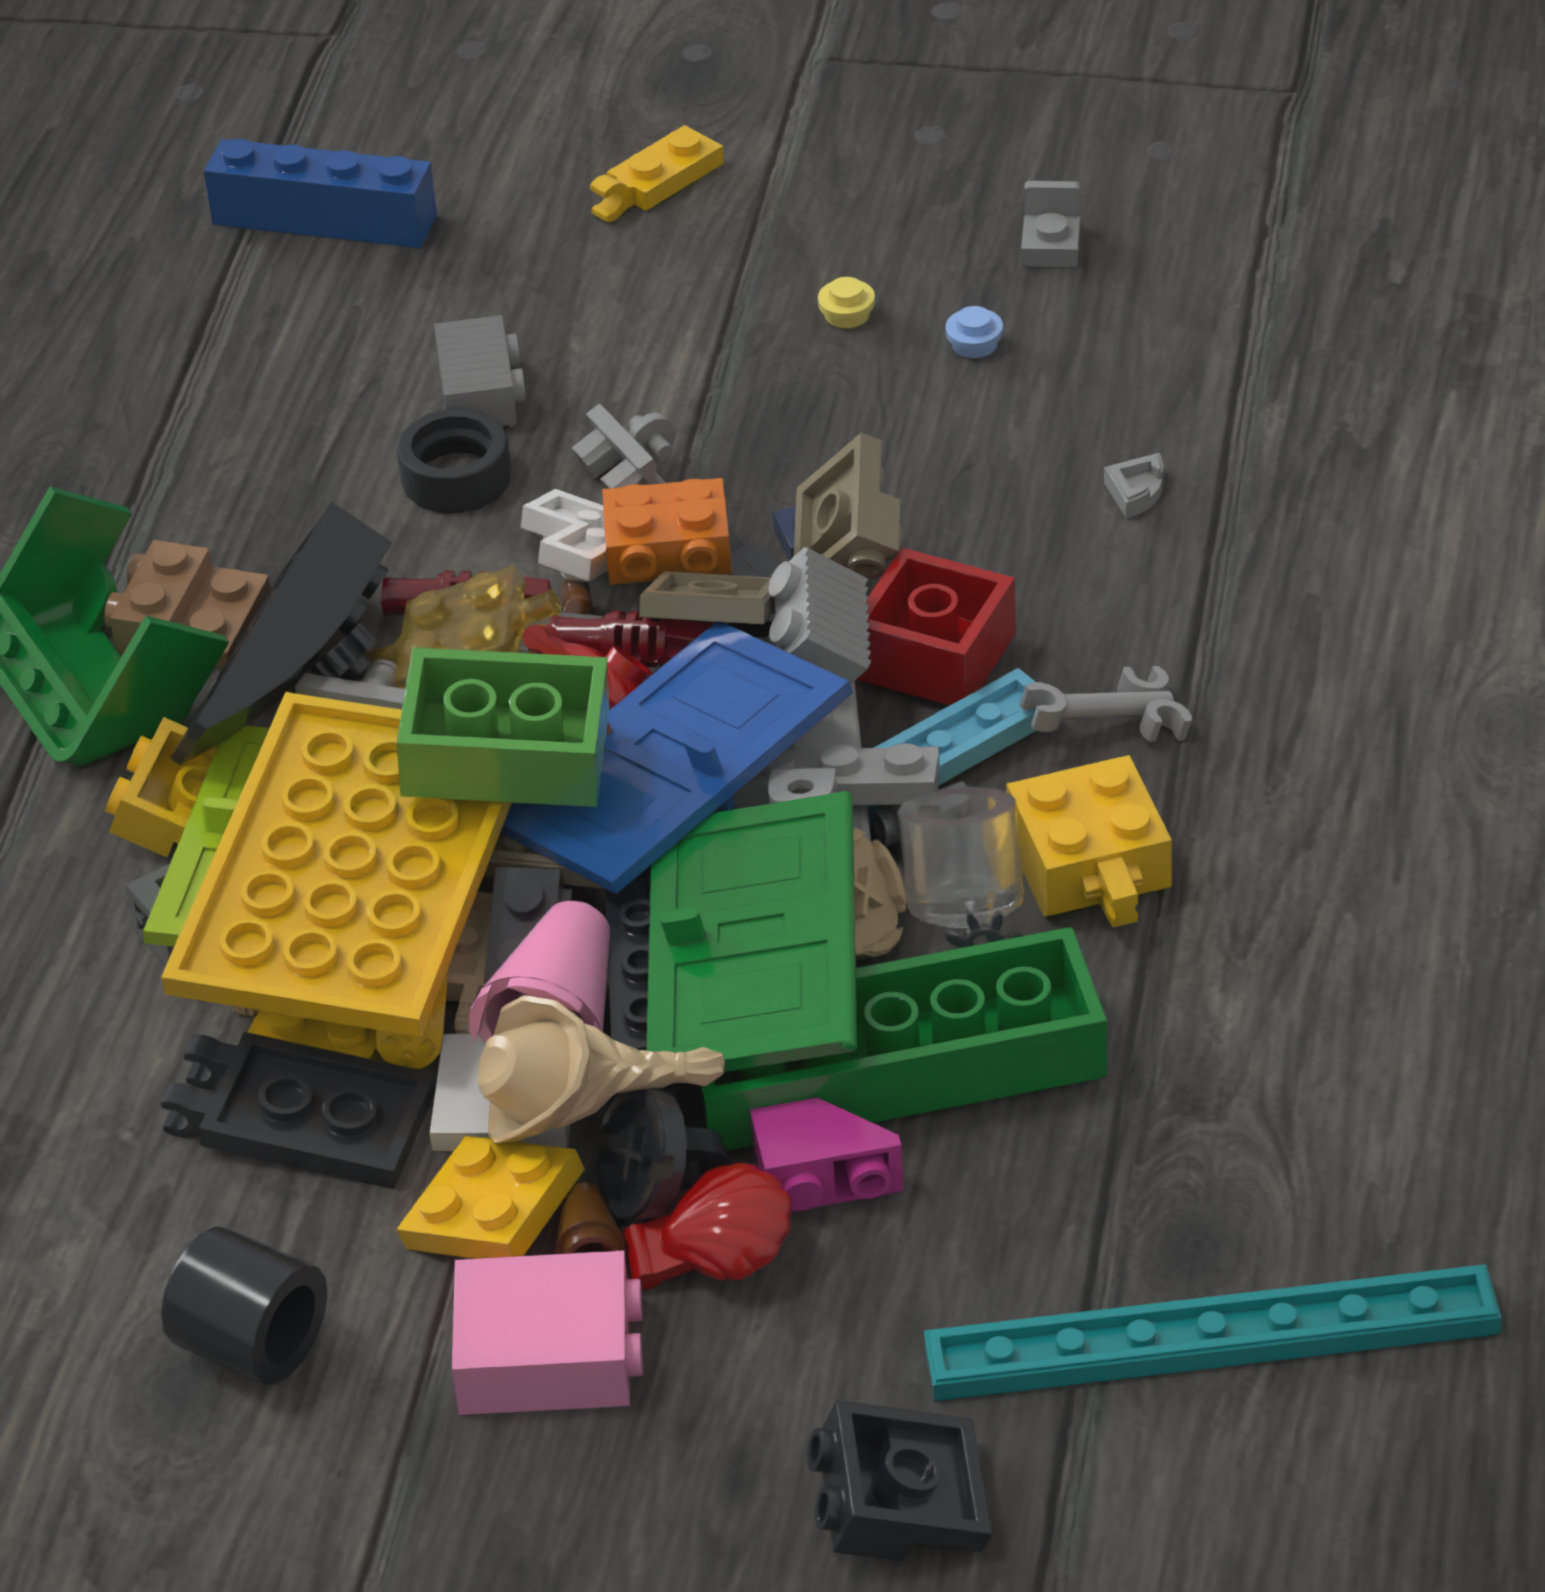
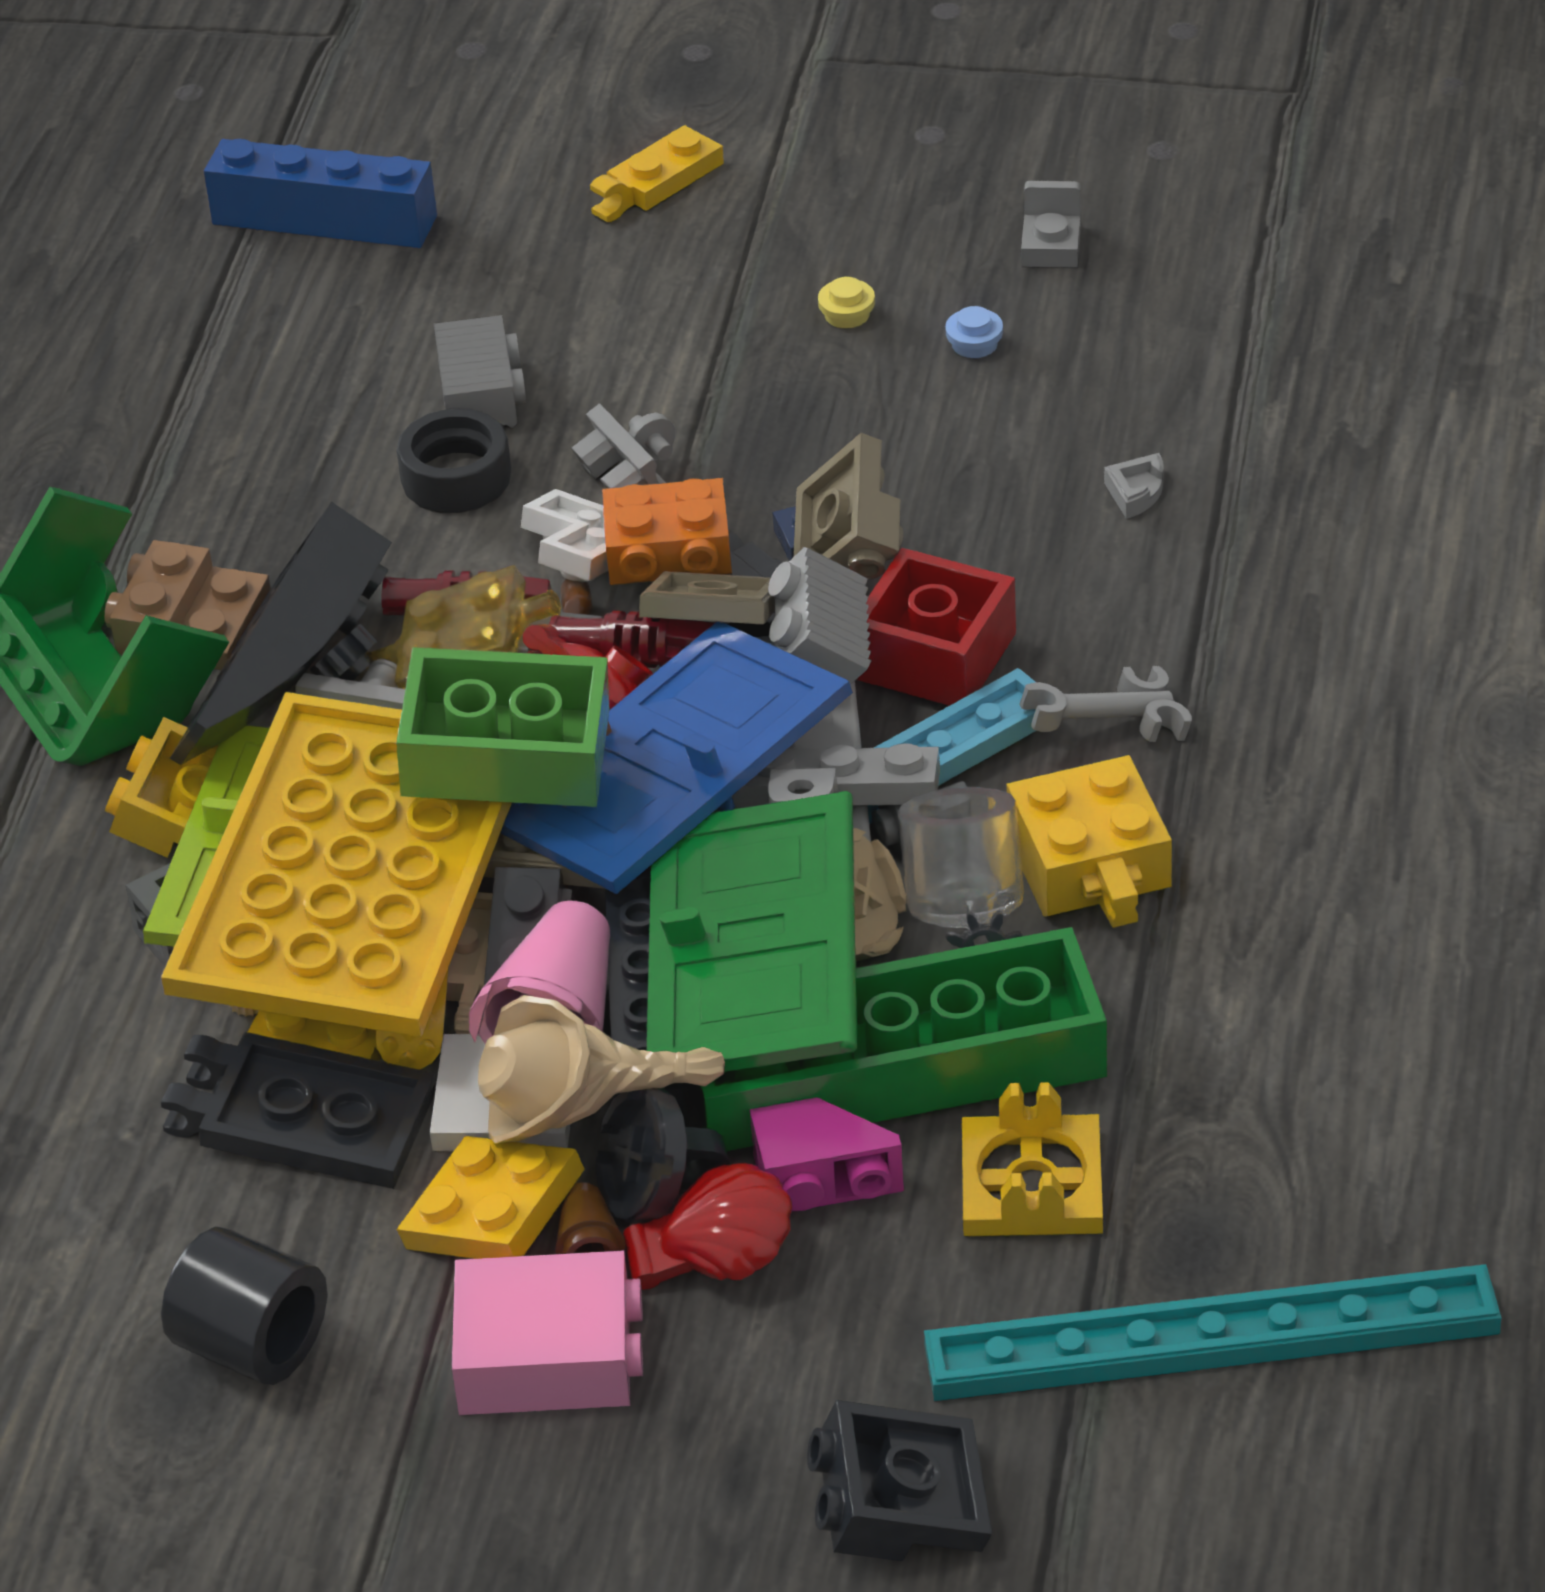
(1031, 1211): none -> yellow piece

